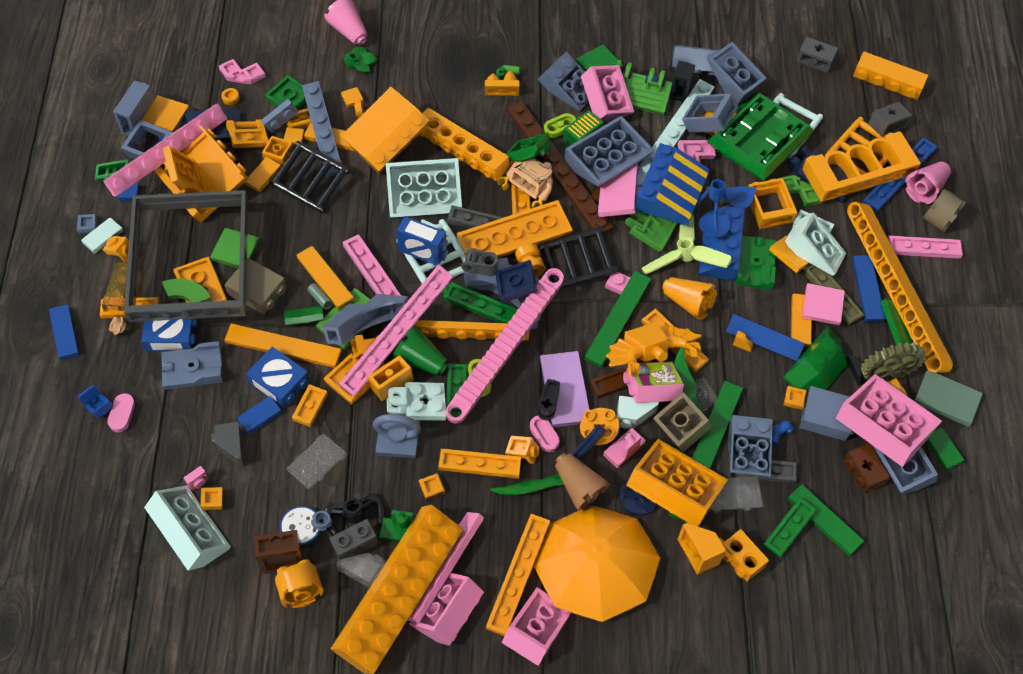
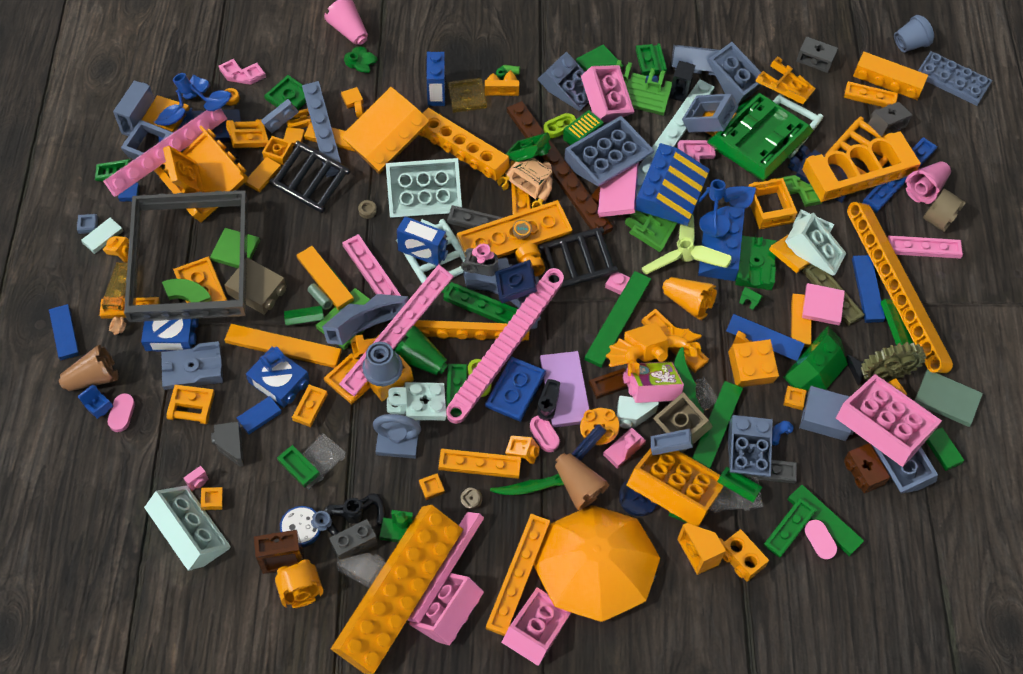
(91, 369): none -> medium nougat cone
(190, 398): none -> light orange plate
(191, 89): none -> blue plant
(272, 359): none -> blue bush
(298, 466): none -> green tile
(367, 209): none -> dark tan tile
(382, 364): none -> sand blue piece
(436, 78): none -> blue brick
(467, 95): none -> clear yellow tile
(471, 498): none -> dark tan tile
(482, 248): none -> bright pink plate
(515, 389): none -> blue tile
(521, 229): none -> dark tan tile
(650, 57): none -> green plate
(671, 442): none -> sand blue tile
(739, 484): none -> green tile
(749, 294): none -> green tile
(753, 363): none -> light orange brick
(789, 84): none -> light orange wing
(820, 539): none -> bright pink tile
(869, 94): none -> light orange tile
(914, 34): none -> sand blue piece
(955, 78): none -> sand blue tile

